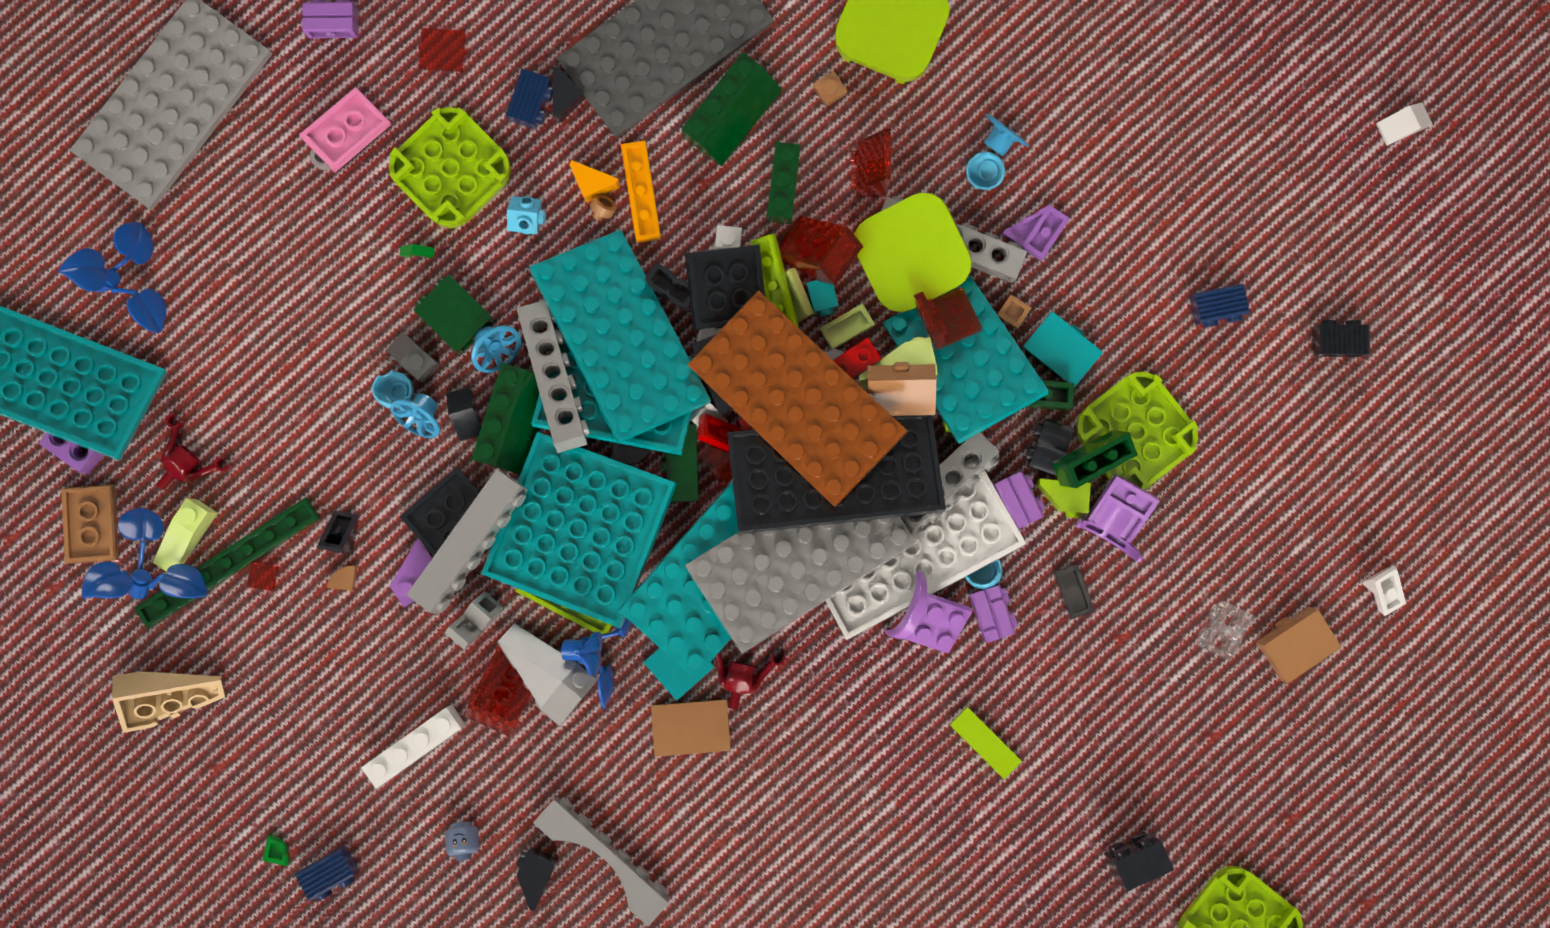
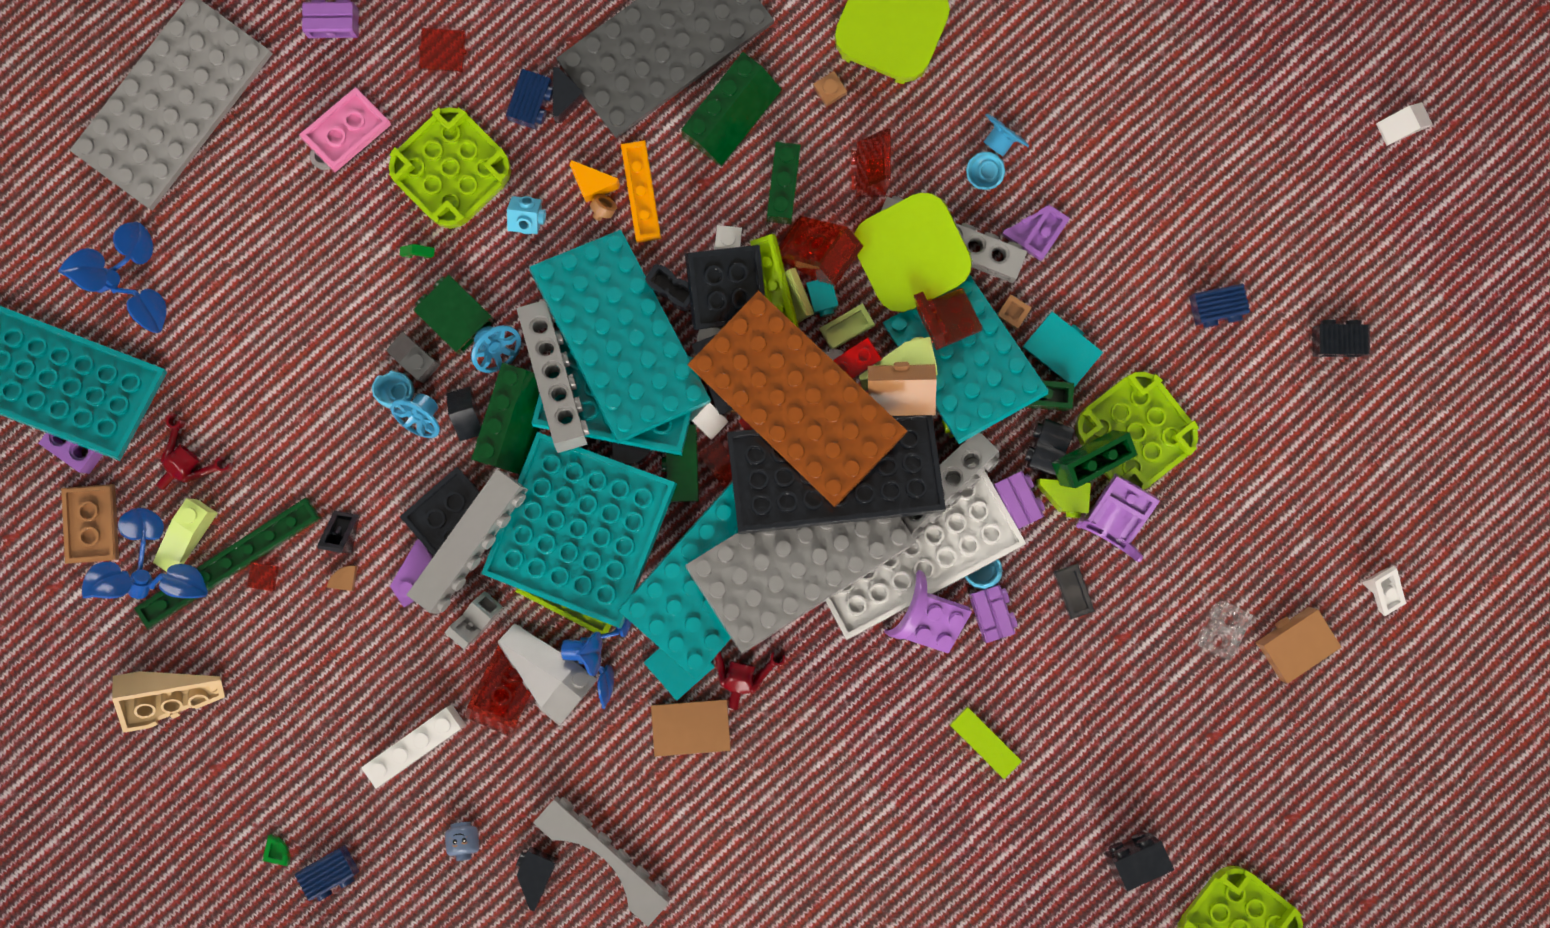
(715, 431): red plate -> none

